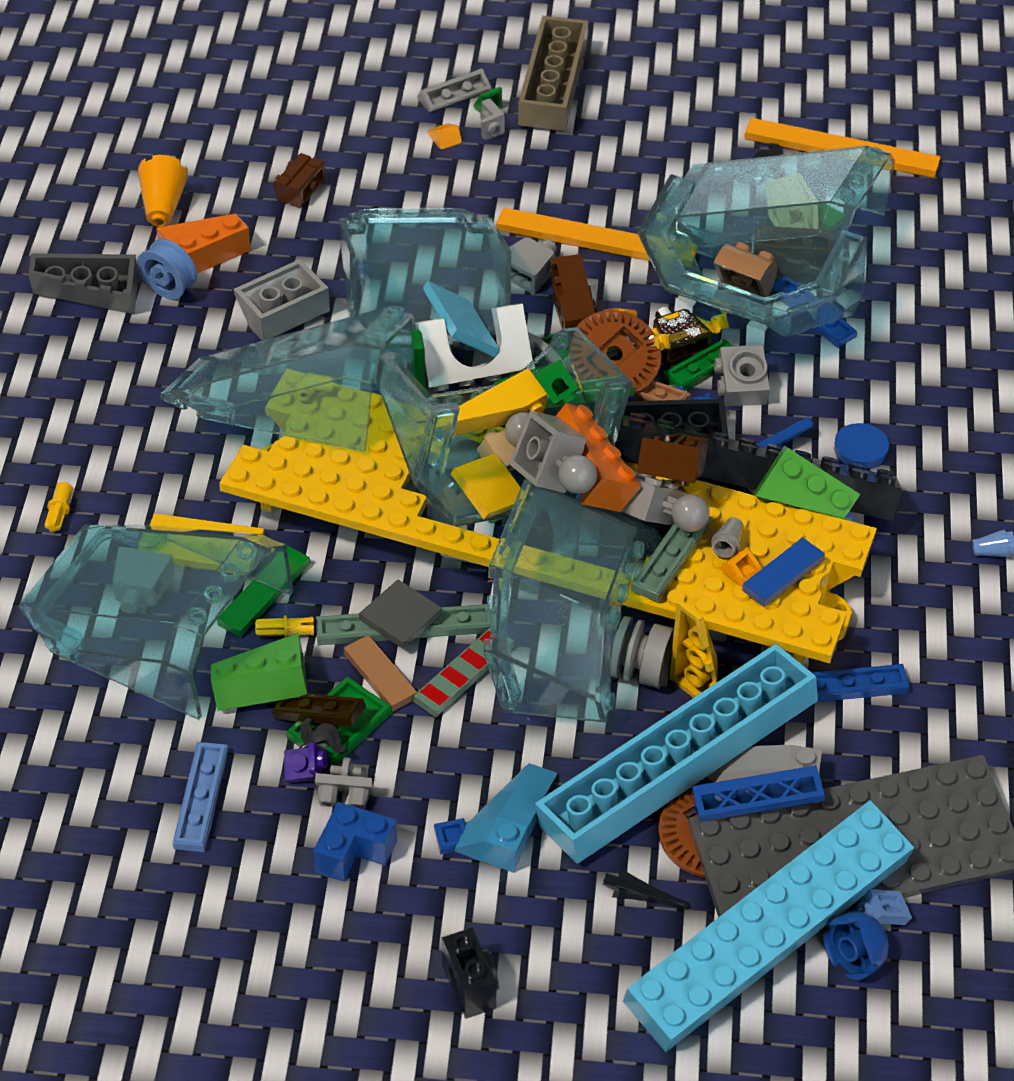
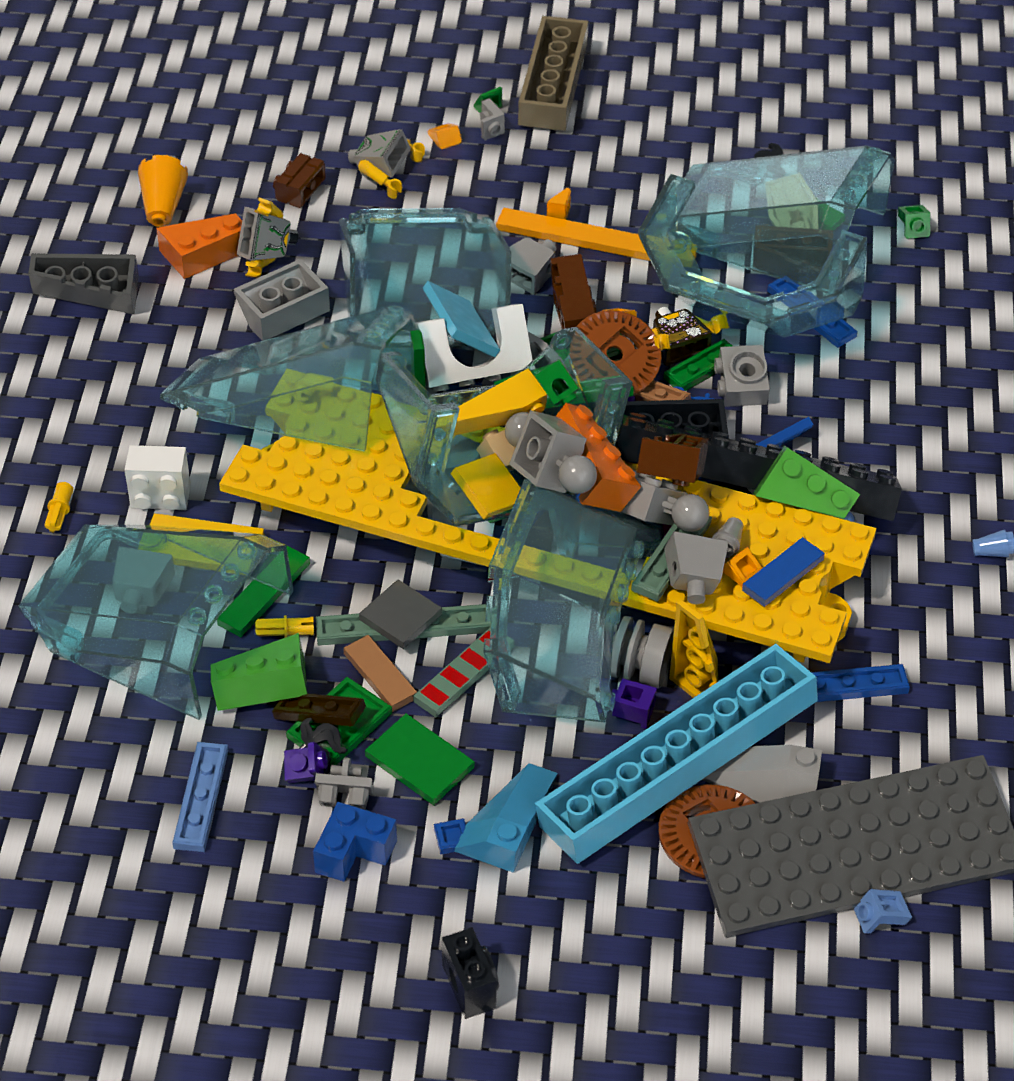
(157, 477): none -> white brick
(167, 269): medium blue wheel -> none
(264, 236): none -> light grey torso
(382, 155): none -> light grey torso
(419, 759): none -> green tile
(454, 90): light grey slope -> none
(560, 205): none -> light orange slope
(631, 887): black piece -> none
(634, 702): none -> dark purple brick
(695, 564): none -> light grey torso
(746, 270): medium nougat brick -> none
(757, 793): blue fence -> none
(767, 926): medium azure brick -> none
(811, 140): light orange tile -> none
(857, 944): blue cylinder -> none
(861, 445): blue tile -> none
(915, 220): none -> green bracket

